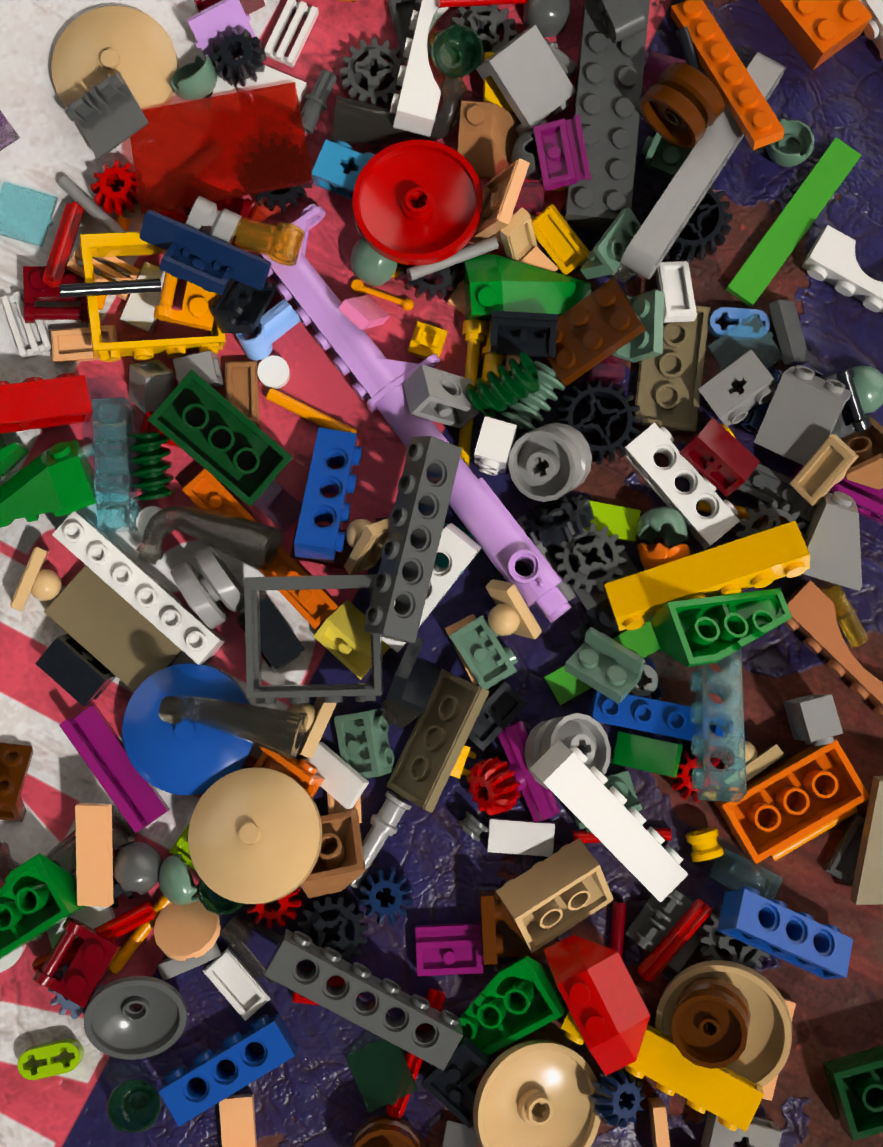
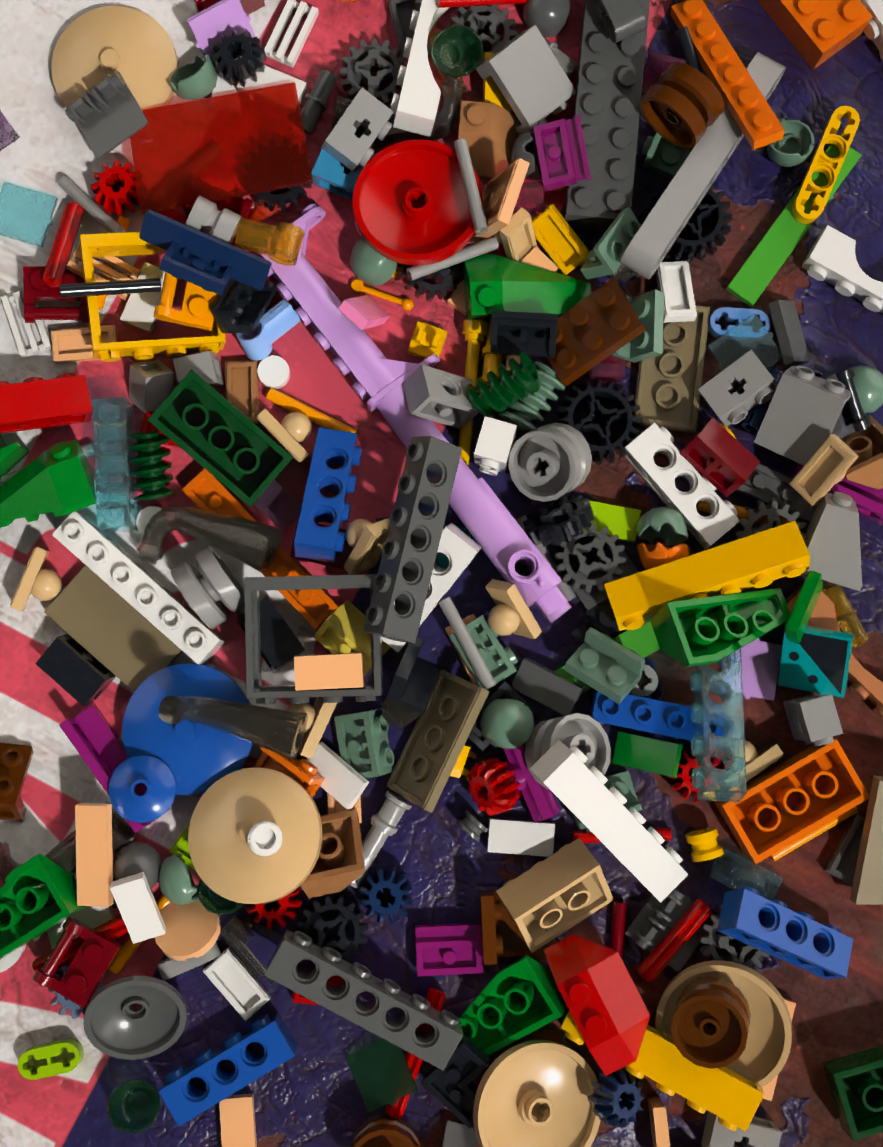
(138, 907): none -> white tile
(159, 784): none -> blue dish
(264, 838): none -> white tile
(293, 430): none -> tan tile
(328, 671): none -> light nougat tile
(365, 112): none -> light grey brick
(467, 643): none -> light grey piece
(470, 186): none -> light grey piece
(507, 723): none -> sand green hair
(547, 687): none -> dark grey tile
(760, 669): none -> lavender piece
(804, 607): none -> green tile
(817, 662): none -> tile
(826, 165): none -> yellow beam

